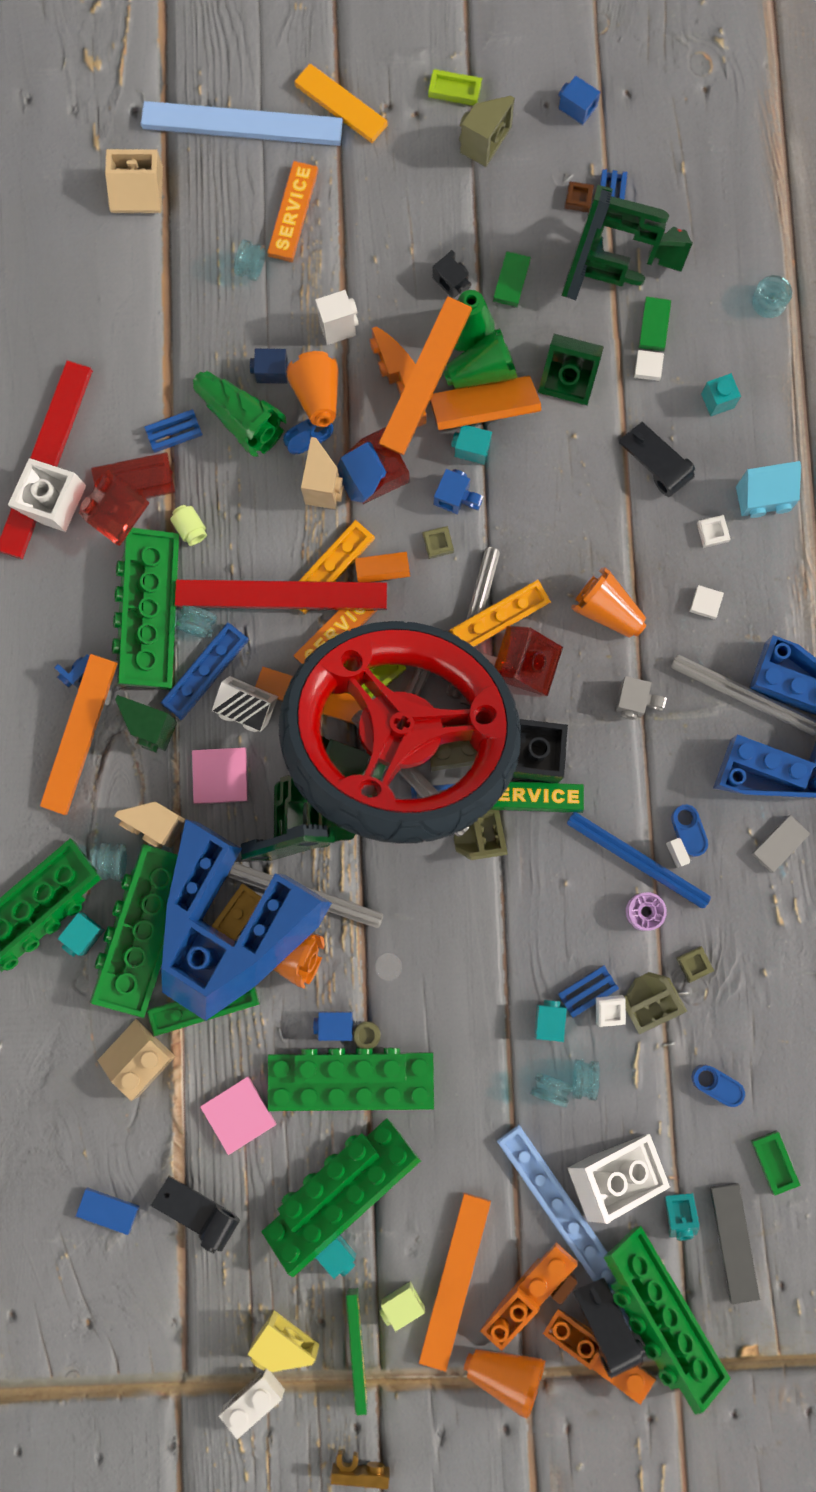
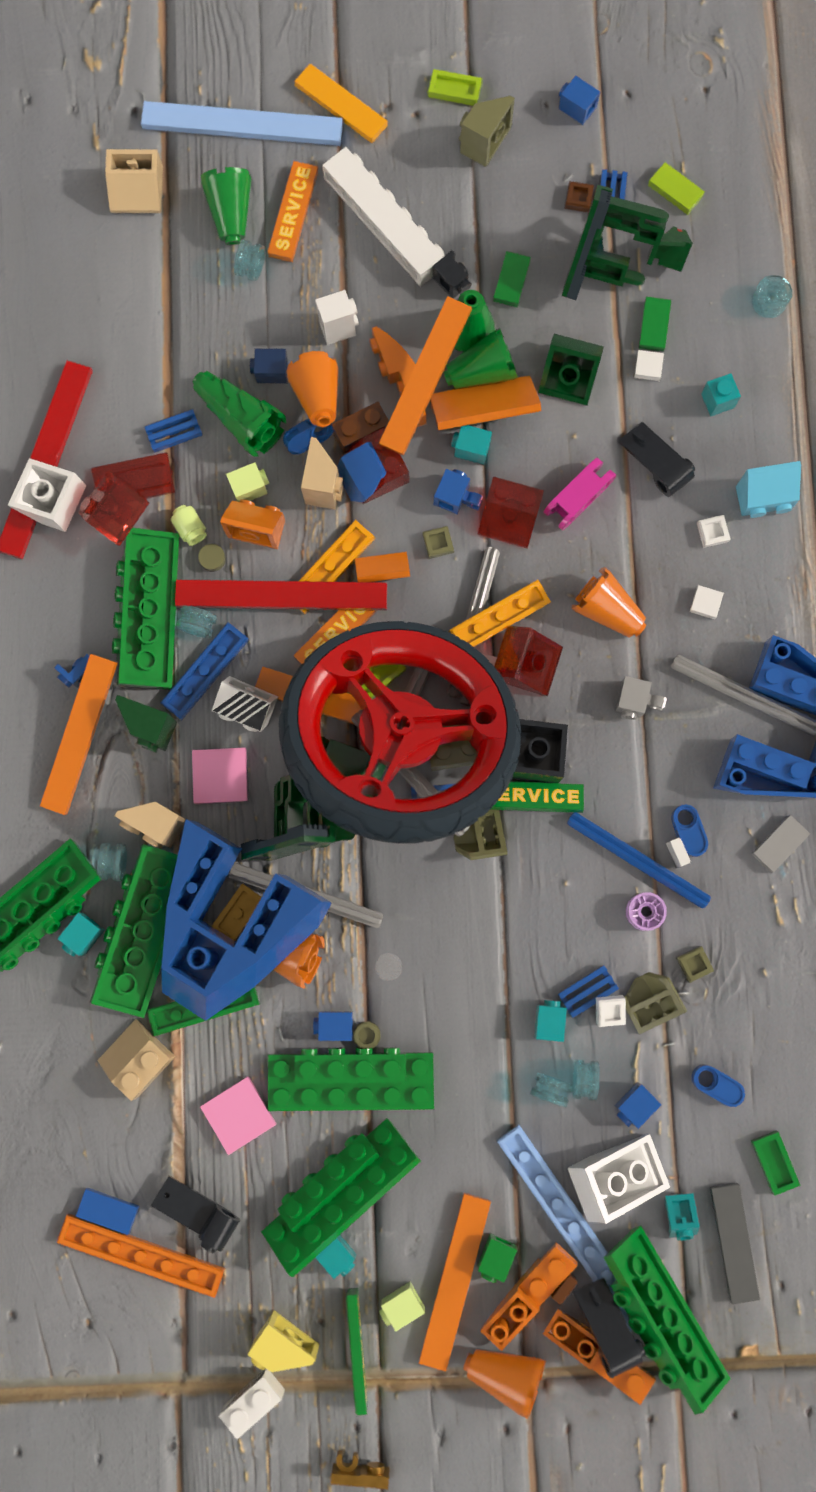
(141, 1255): none -> orange tile
(212, 557): none -> olive tile
(228, 201): none -> green cone
(248, 482): none -> yellowish green brick
(253, 523): none -> orange slope
(359, 425): none -> reddish brown brick
(382, 215): none -> white brick
(496, 1259): none -> green brick
(510, 512): none -> clear red slope
(580, 493): none -> dark pink piece
(637, 1106): none -> blue brick
(676, 188): none -> lime tile

